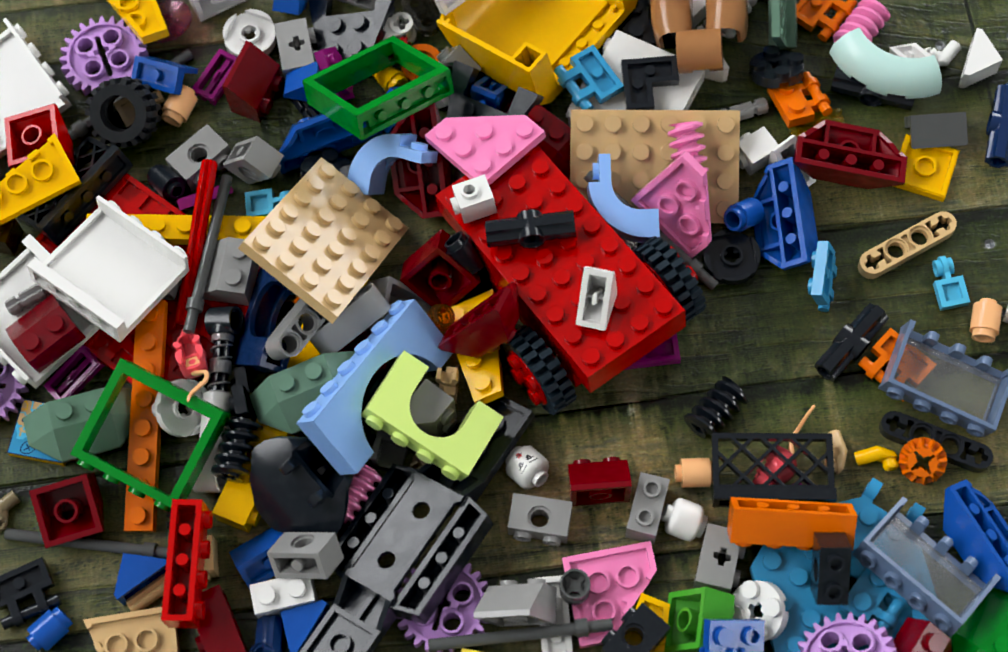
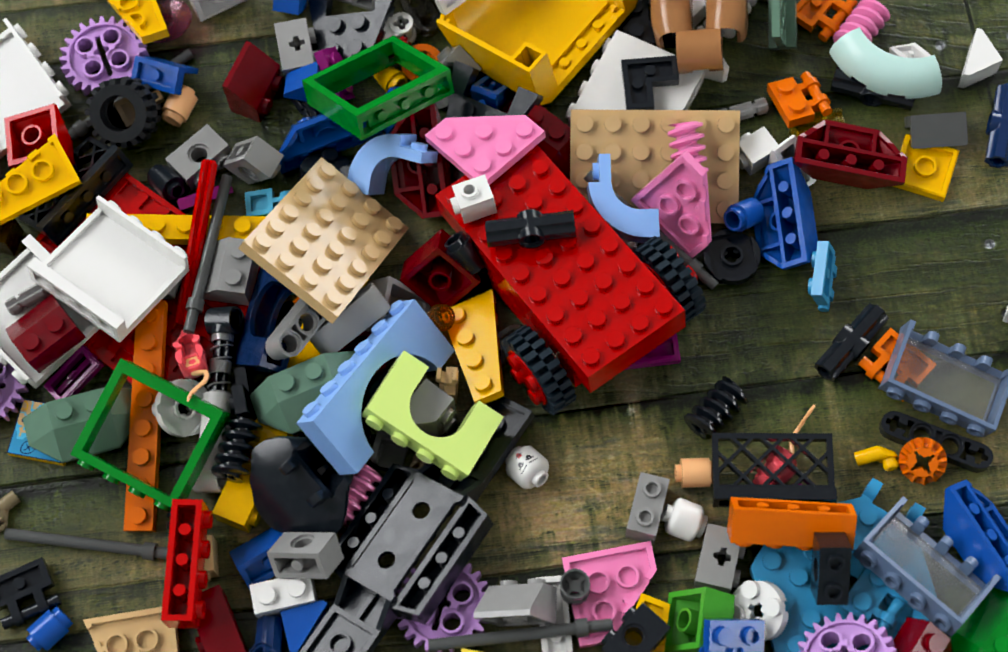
(68, 509): dark red slope -> none
(136, 573): blue slope -> none
(147, 595): tan axle -> none
(207, 73): magenta tile -> none
(244, 23): white plate -> none
(484, 325): dark red wedge -> none
(527, 507): light grey brick -> none
(596, 75): dark azure plate -> none
(596, 298): white slope -> none
(599, 481): dark red slope -> none
(776, 67): black plate -> none
(839, 451): tan arm -> none
(908, 247): tan beam -> none
(947, 54): white arm -> none
(949, 291): medium azure plate -> none
(985, 320): light nougat brick -> none

